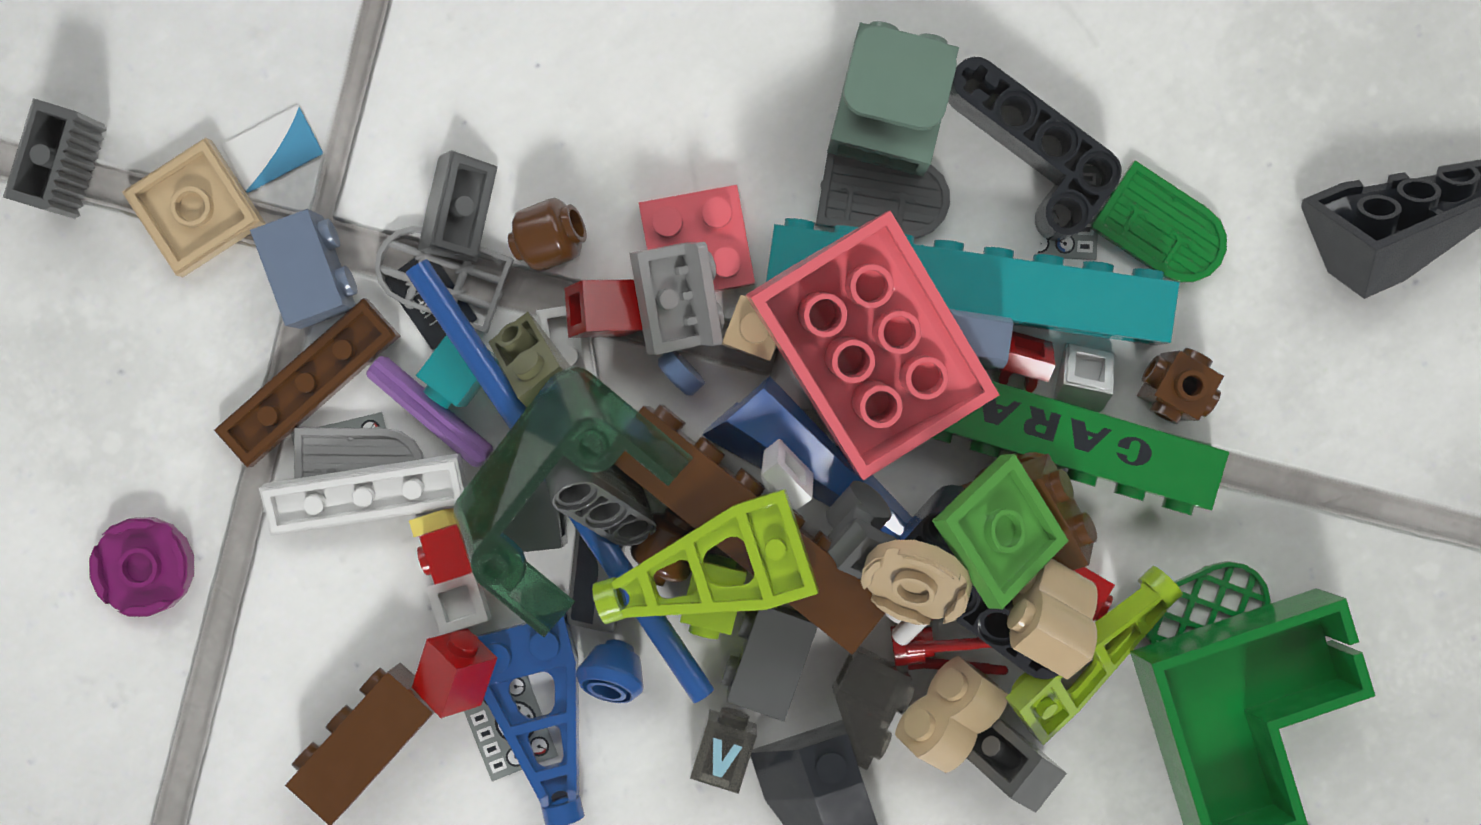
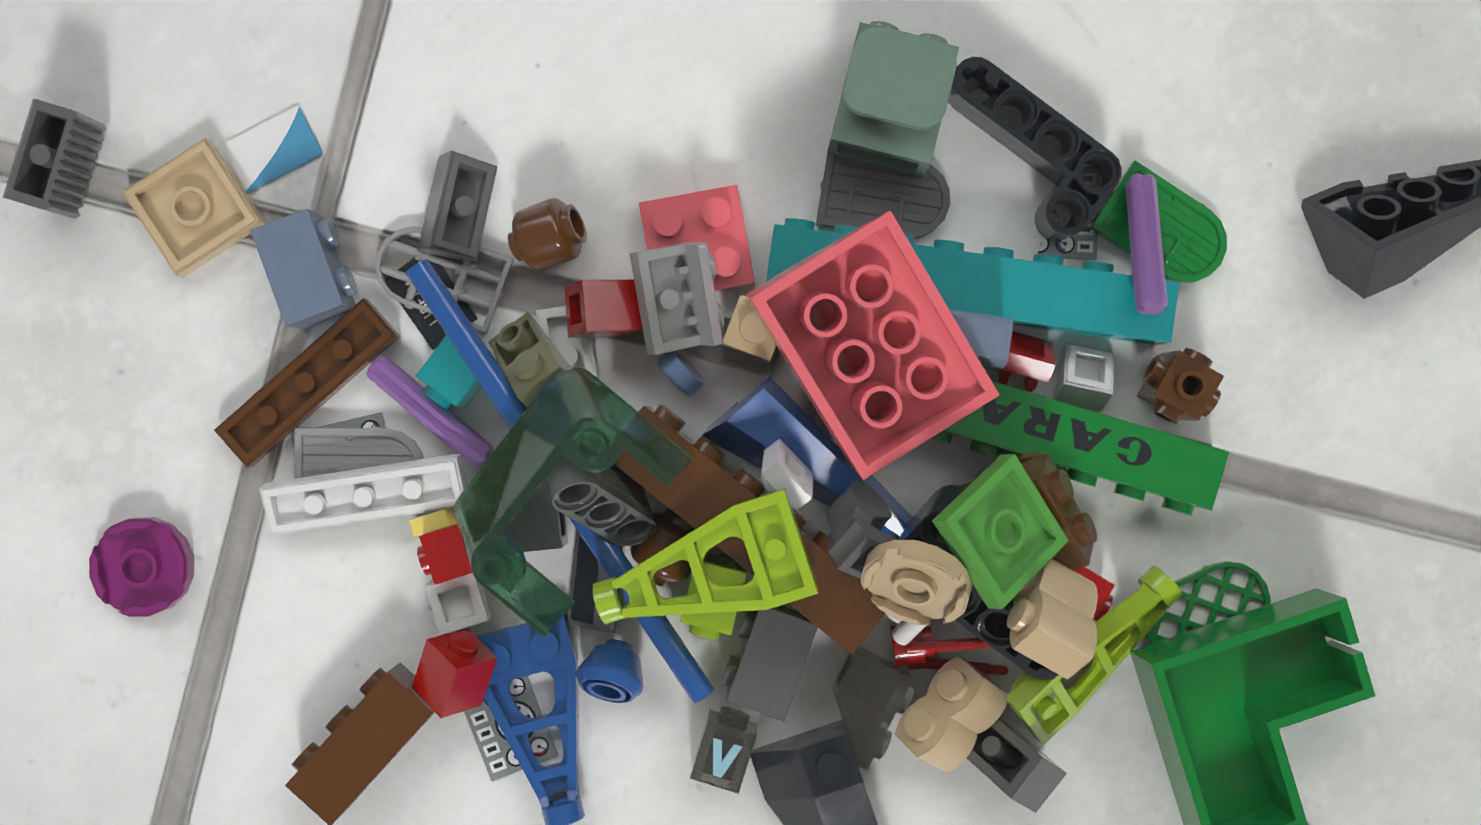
(1146, 244): none -> medium lavender axle

